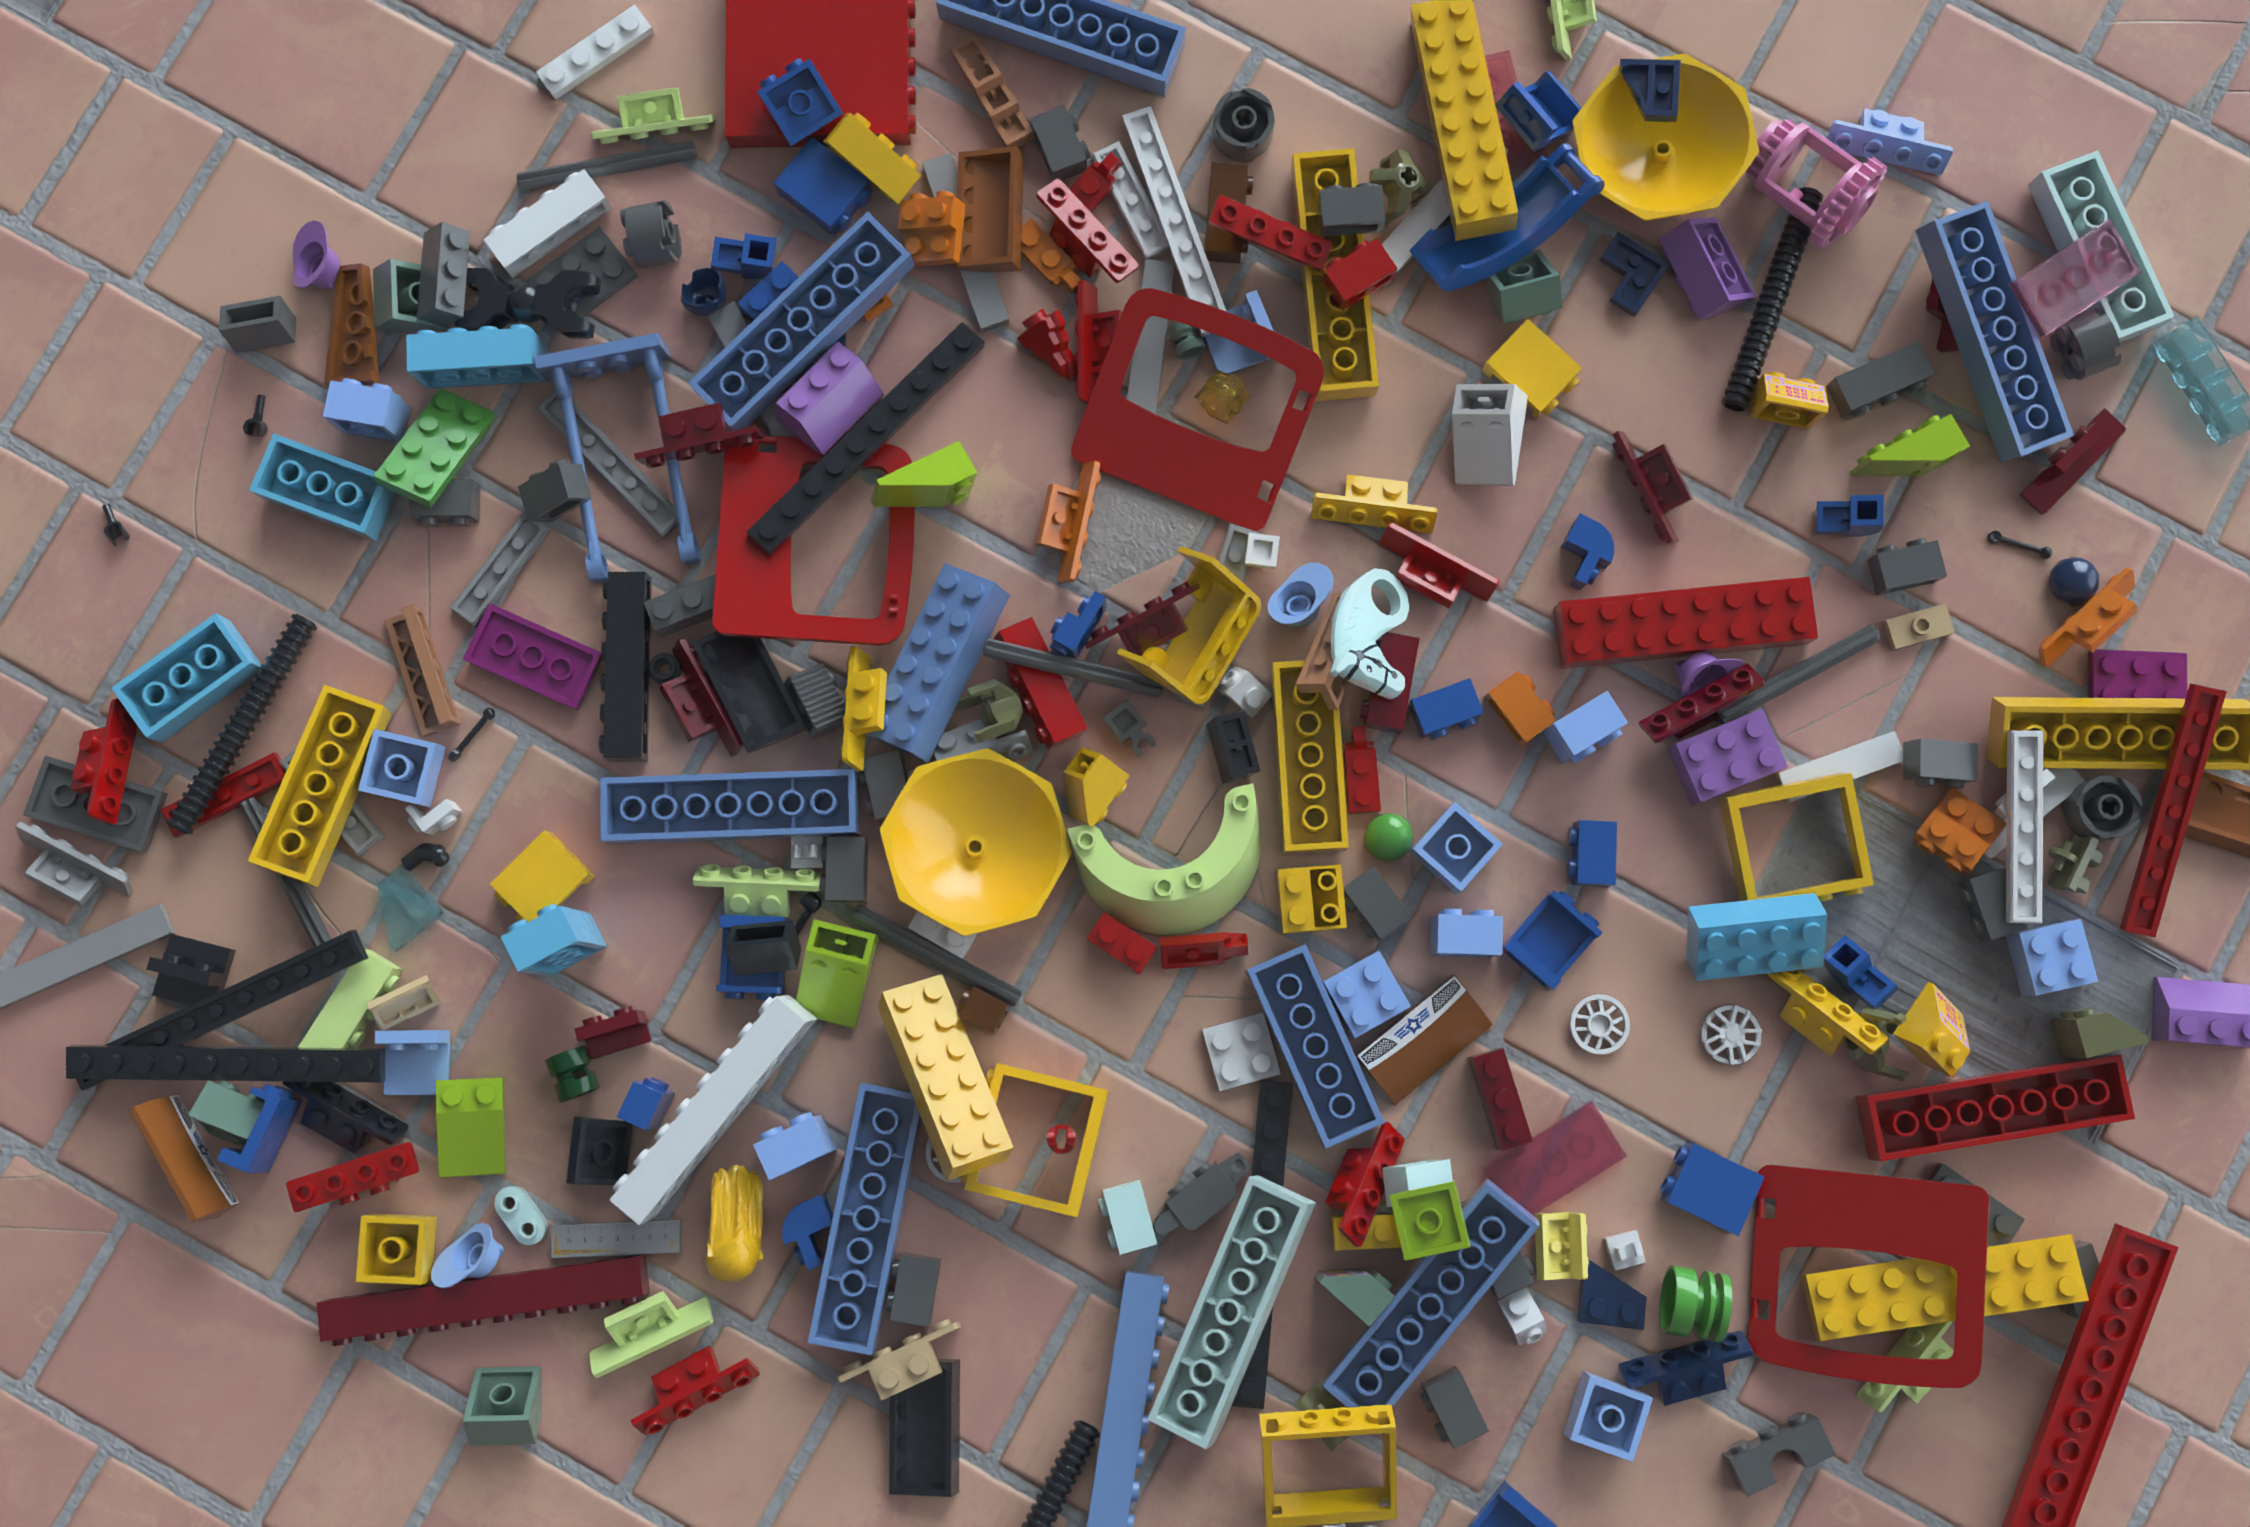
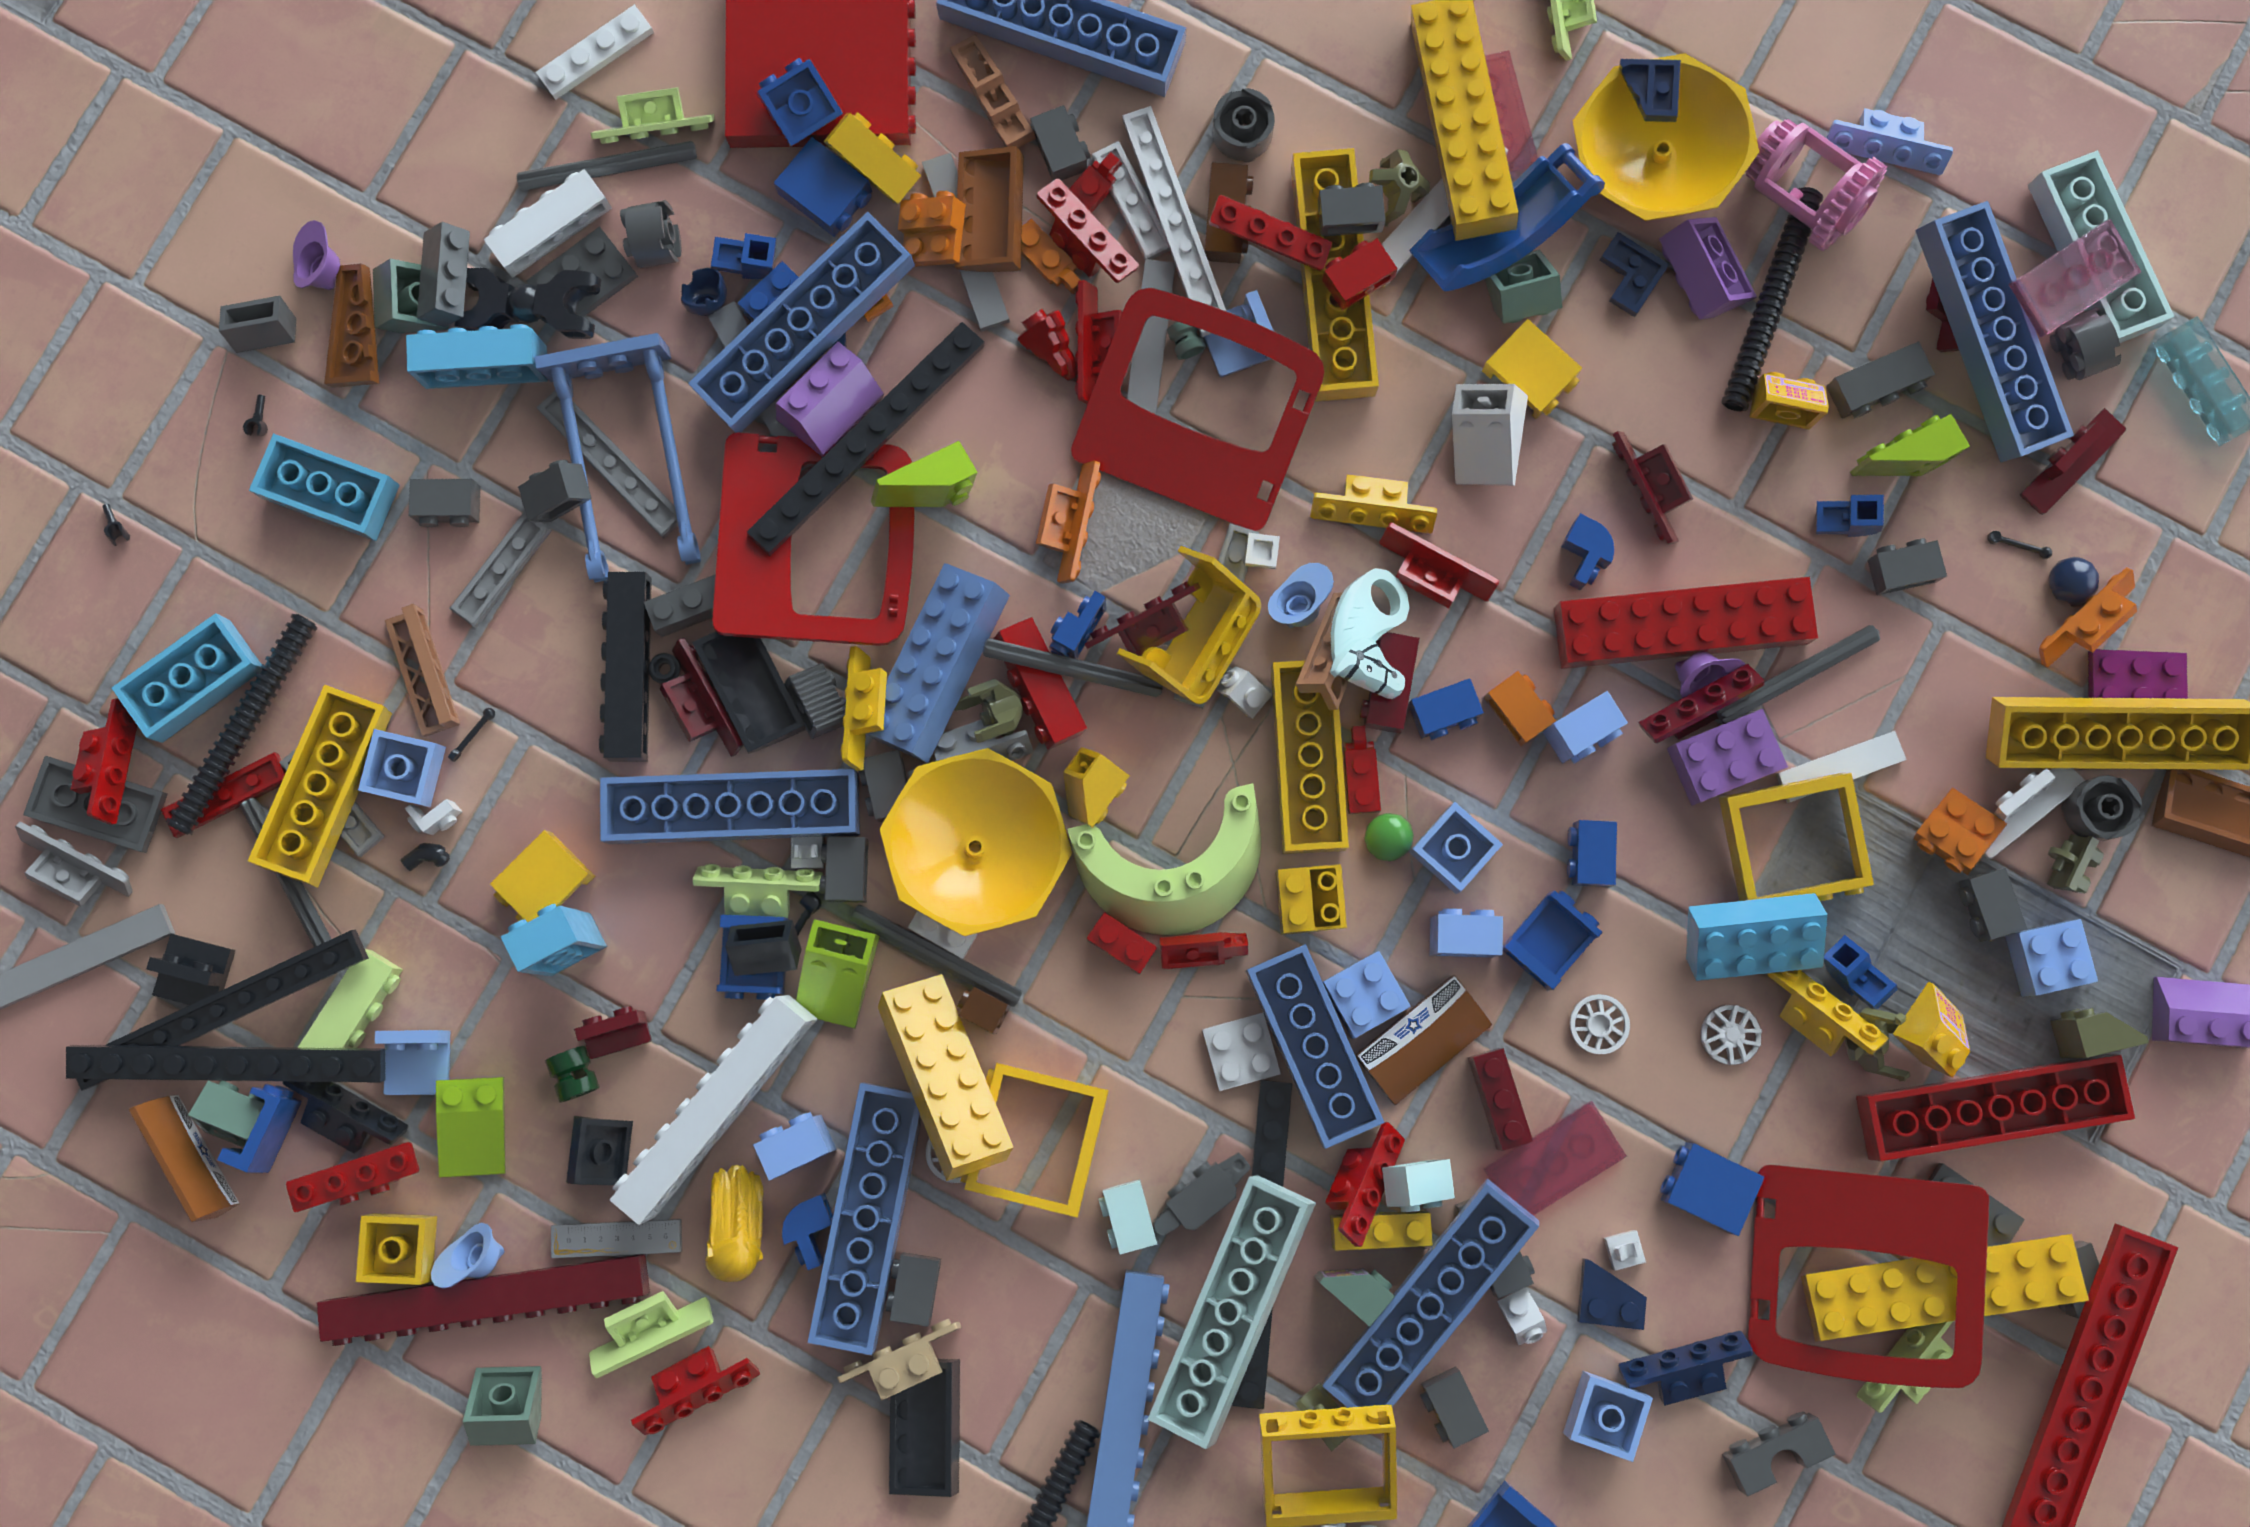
(366, 410): light blue brick -> none
(403, 1003): tan plate -> none
(405, 907): clear light blue wing -> none
(434, 448): bright green plate -> none
(523, 1212): light aqua plate -> none
(533, 656): magenta plate -> none
(646, 1103): blue brick -> none
(696, 432): dark red bracket -> none
(1070, 1139): red hinge -> none
(1127, 724): dark grey plate -> none
(1223, 396): clear yellow brick -> none
(1233, 746): black hinge -> none
(1375, 904): dark grey brick -> none
(1429, 1220): lime plate -> none
(1539, 111): blue panel -> none
(1561, 1246): light yellow bracket -> none
(1695, 1303): bright green wheel -> none
(1918, 627): tan plate -> none
(1940, 762): dark grey brick -> none
(2024, 827): white tile -> none
(2172, 809): red plate -> none

